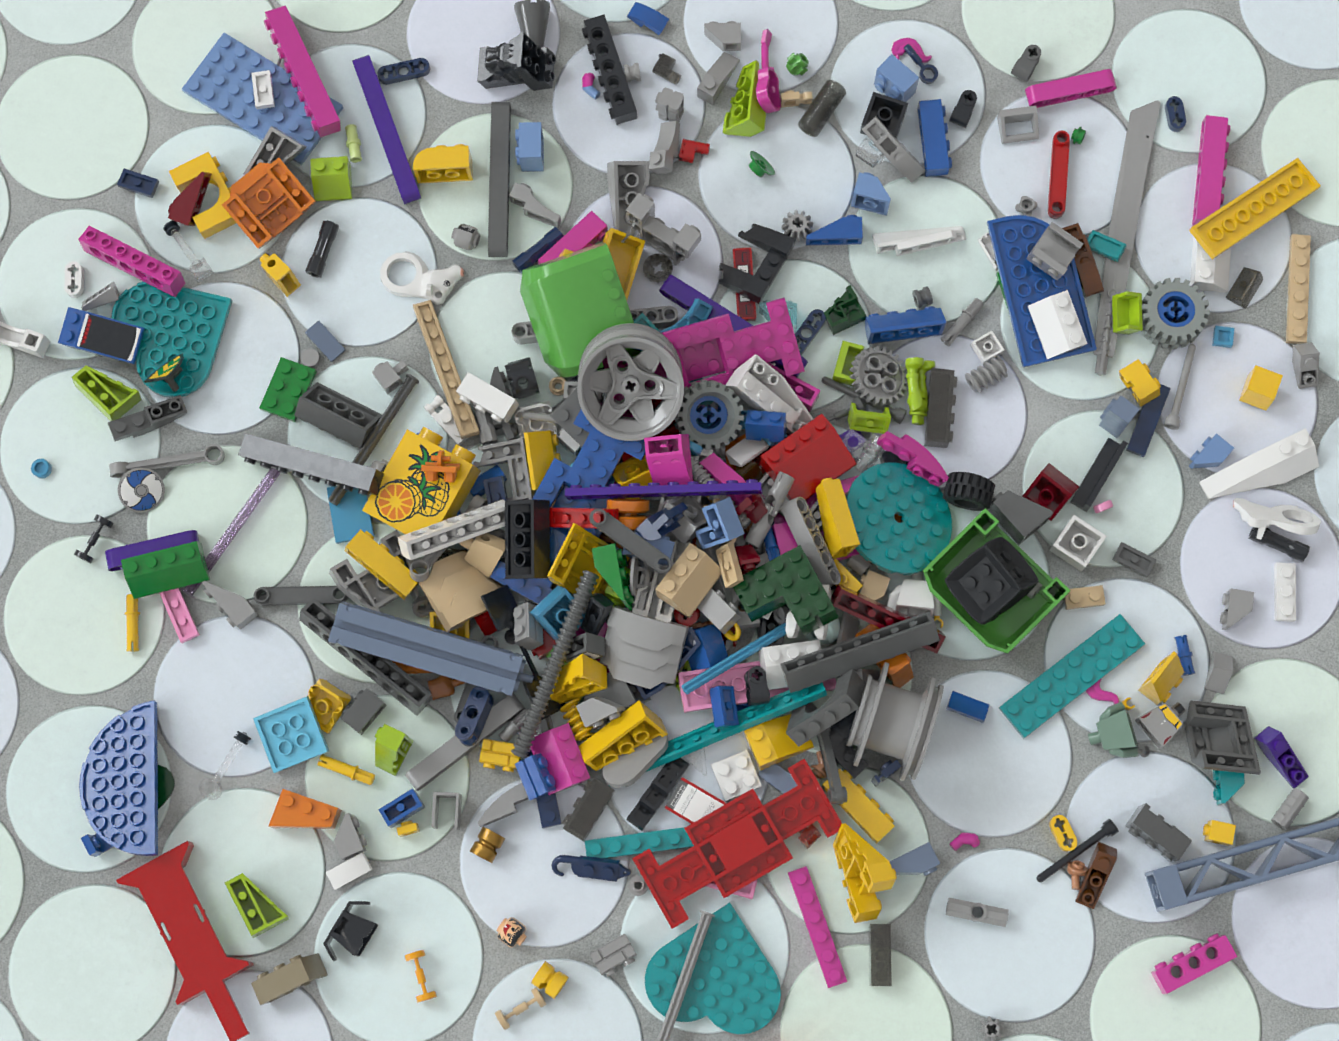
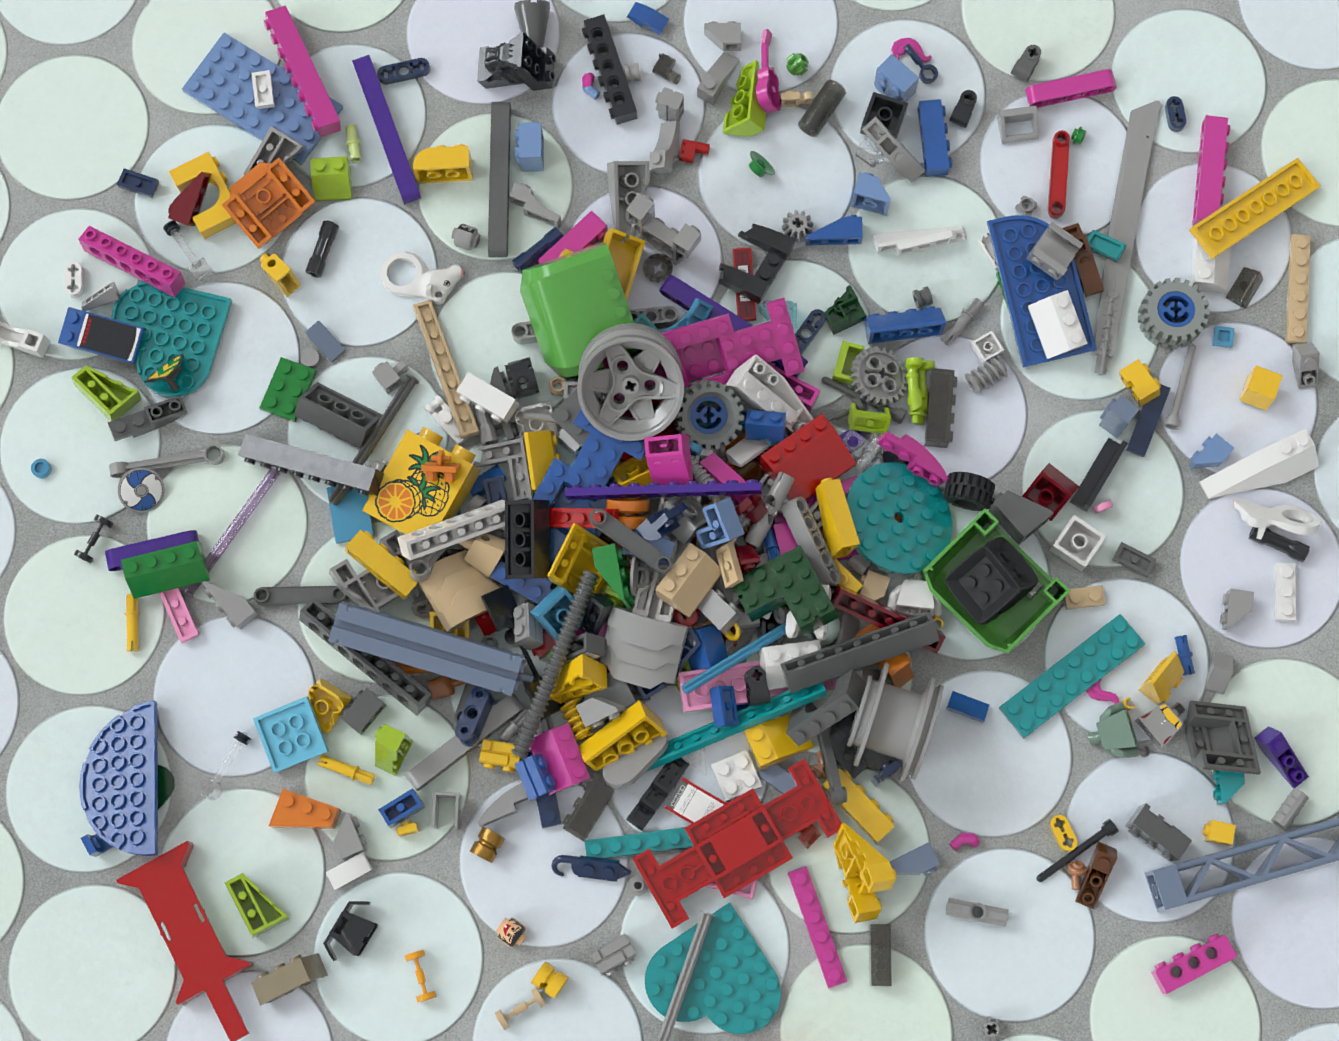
(1127, 312): lime panel -> none

